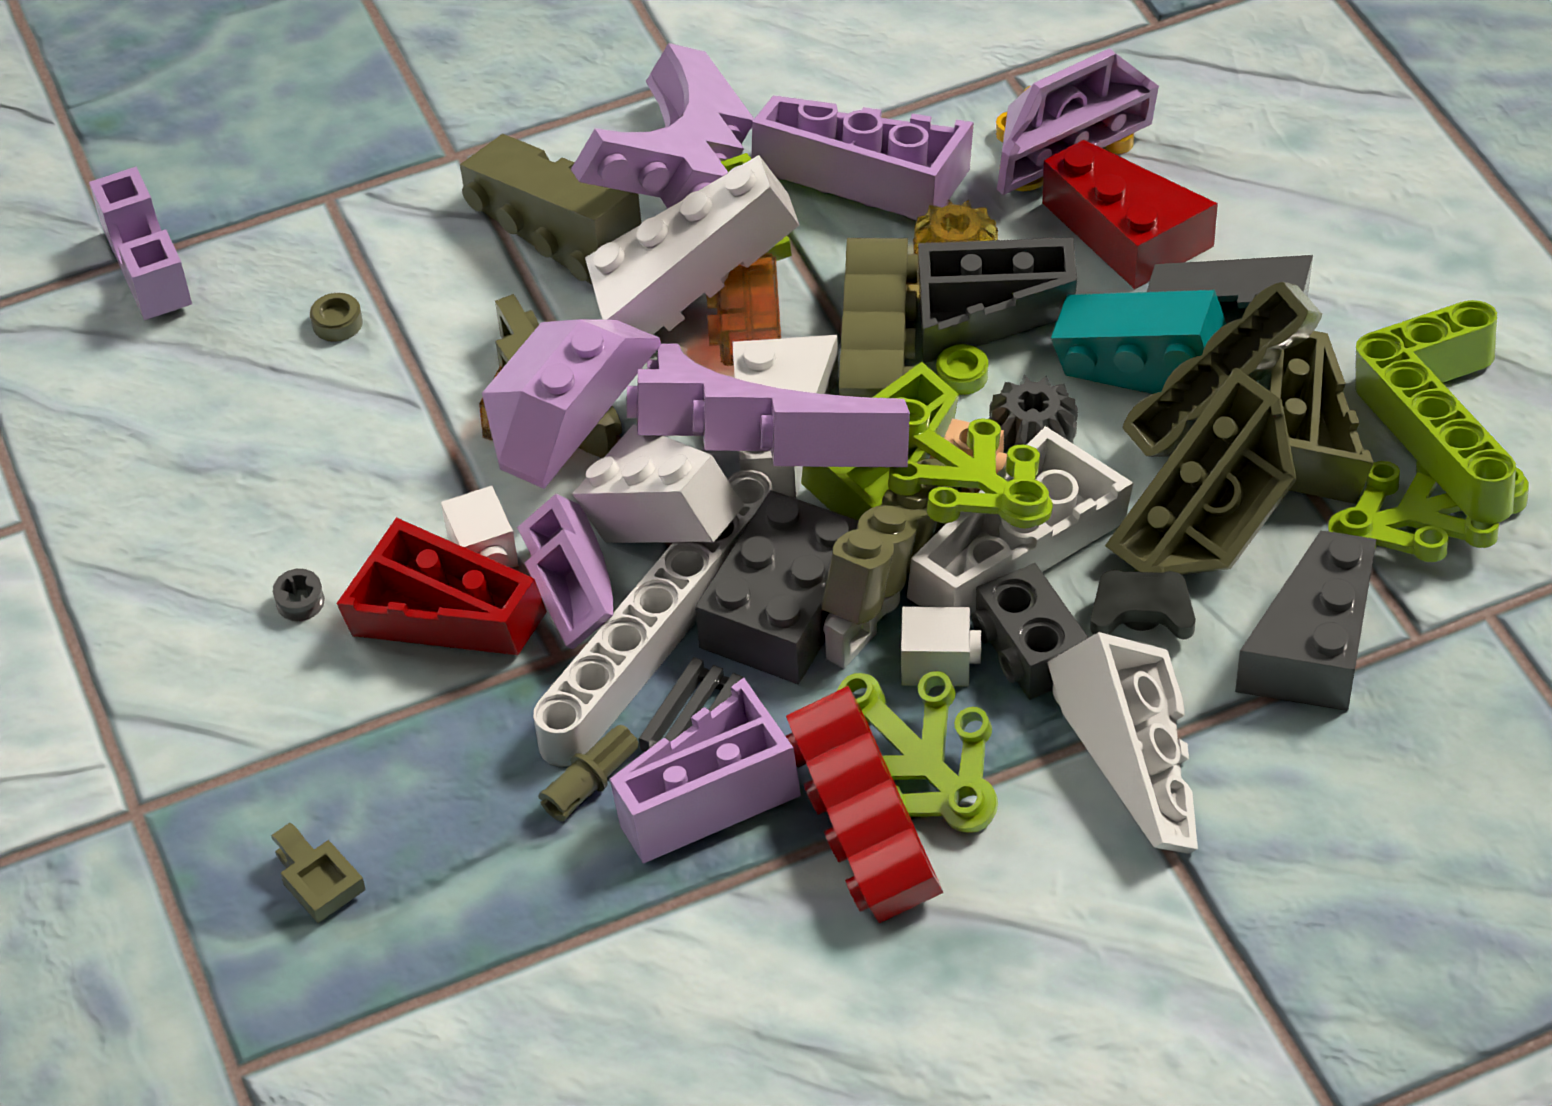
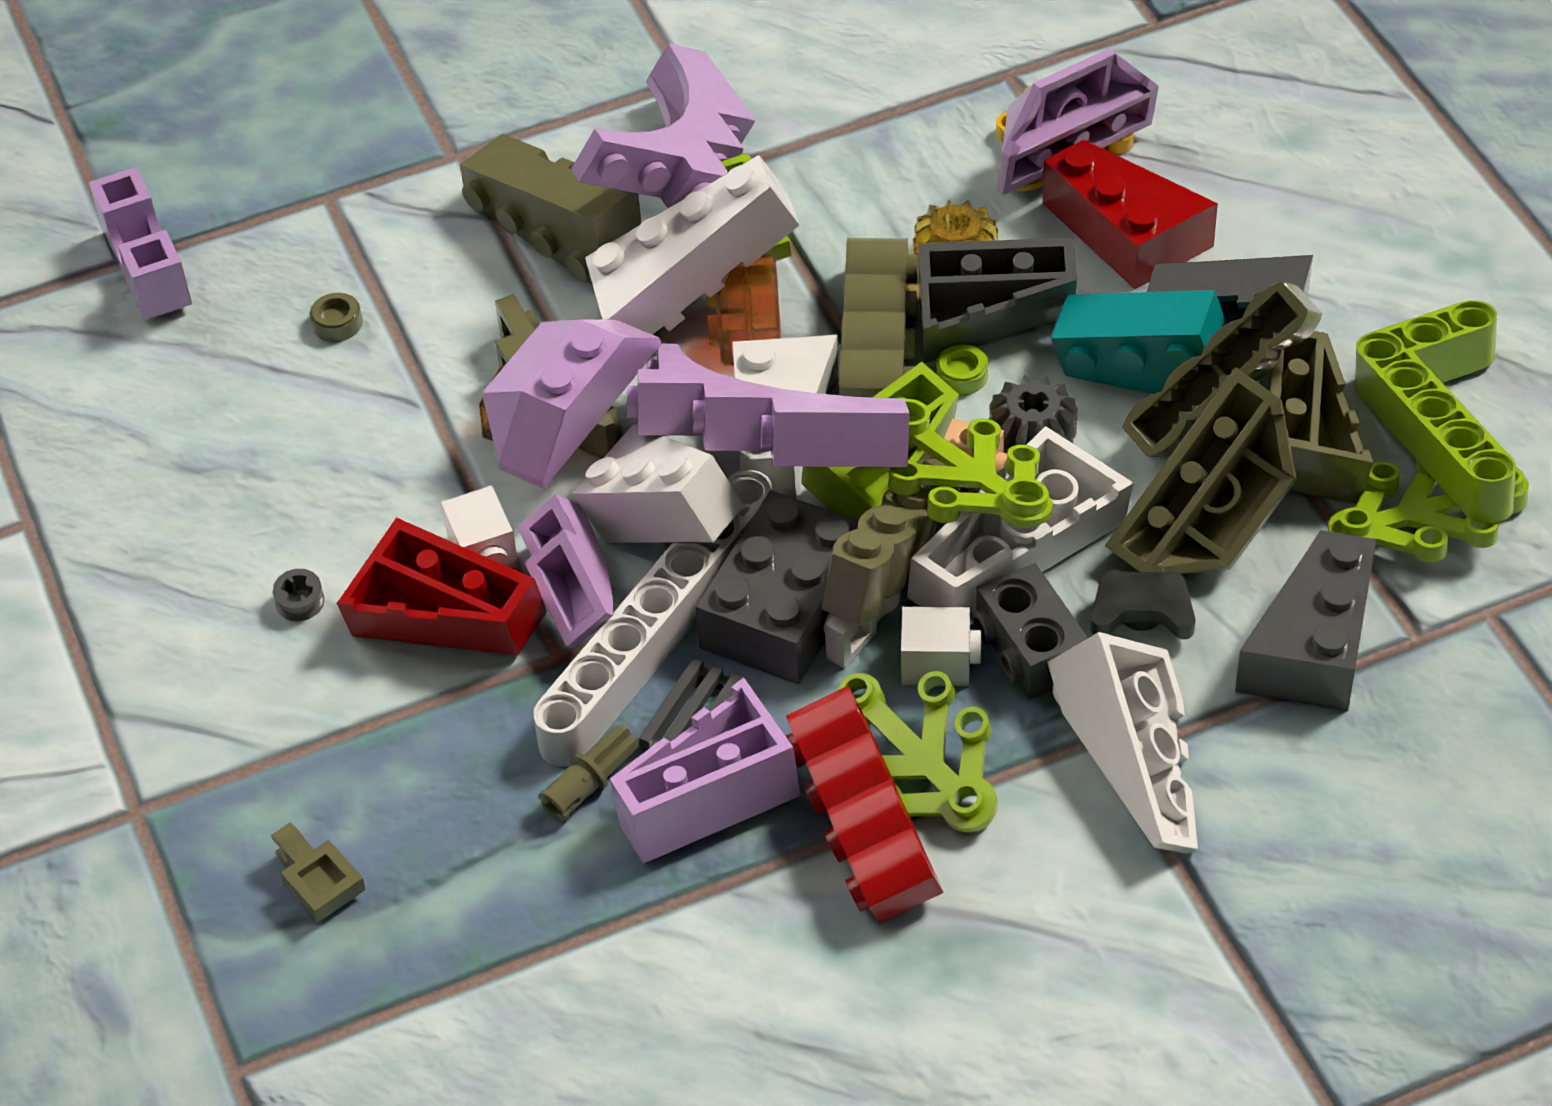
(863, 155): lavender wedge -> none

